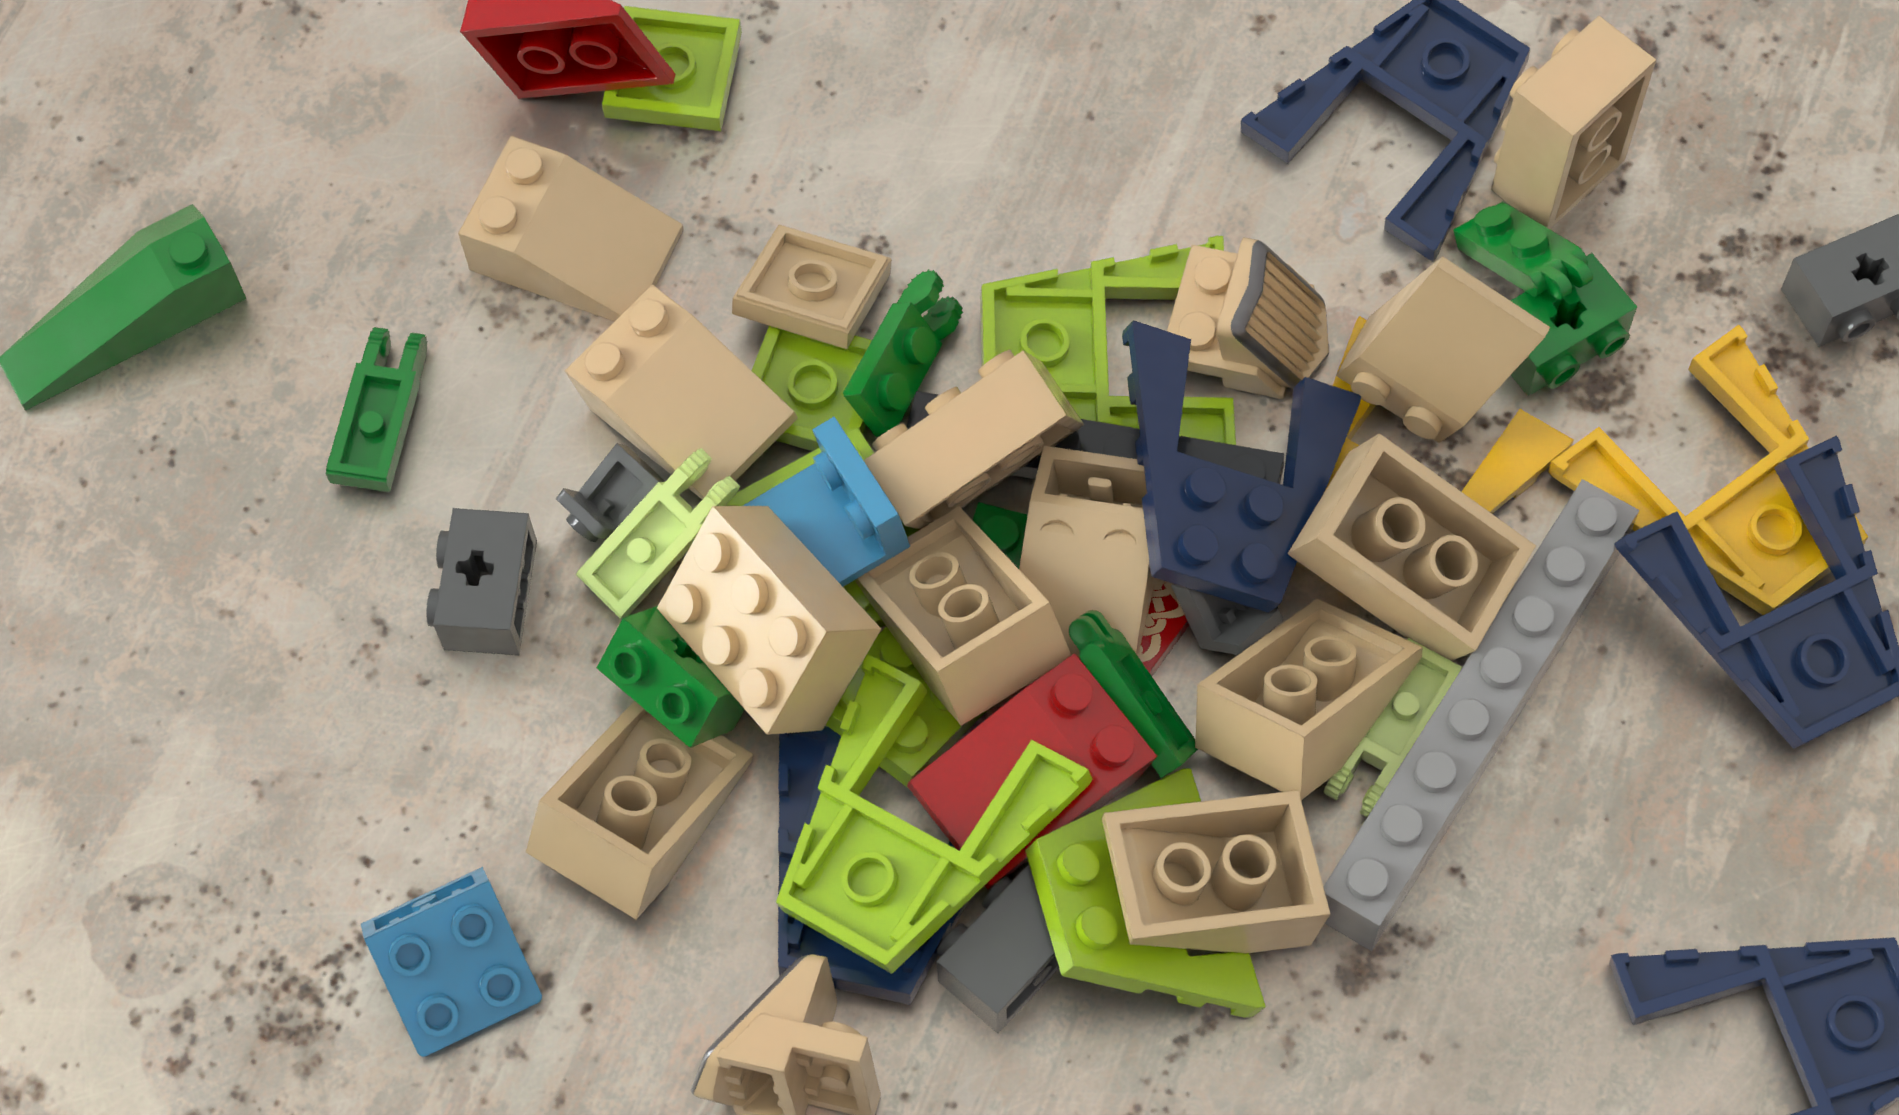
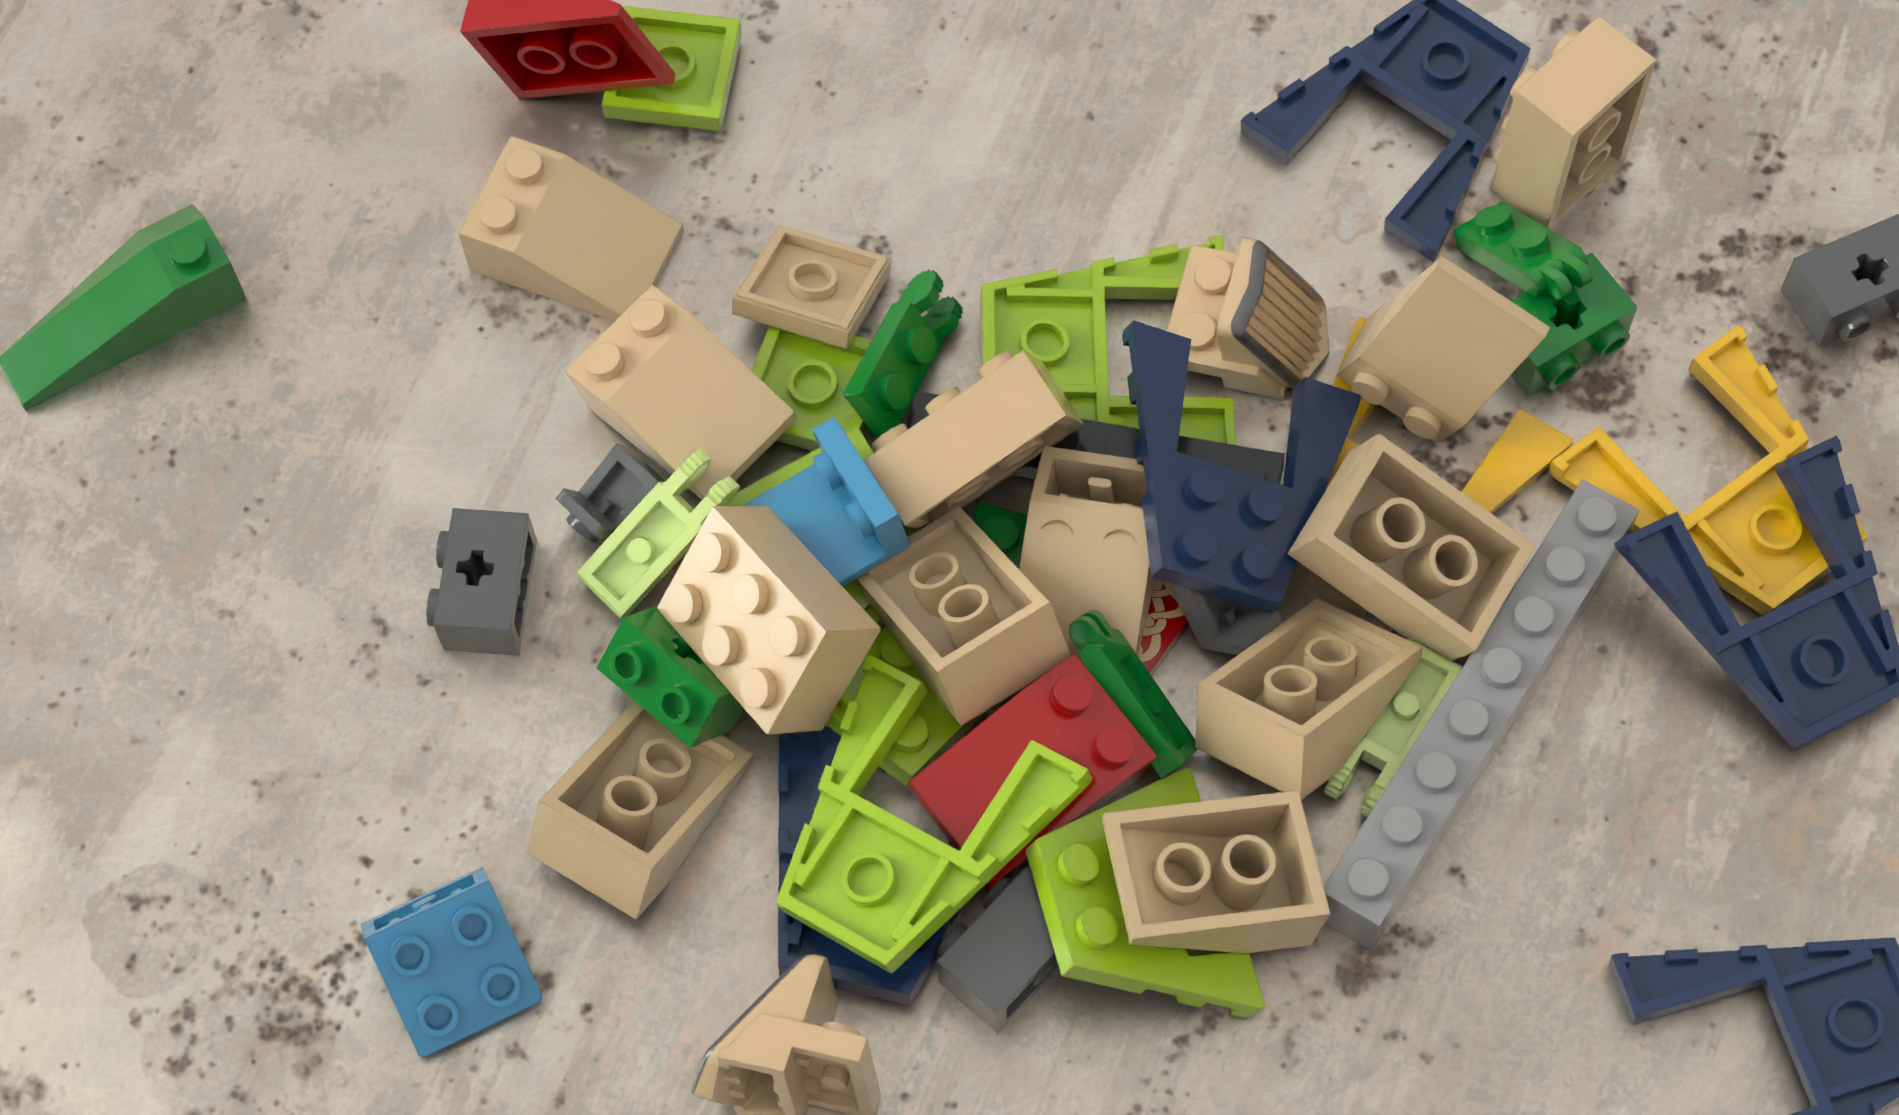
(376, 414): green hinge -> none

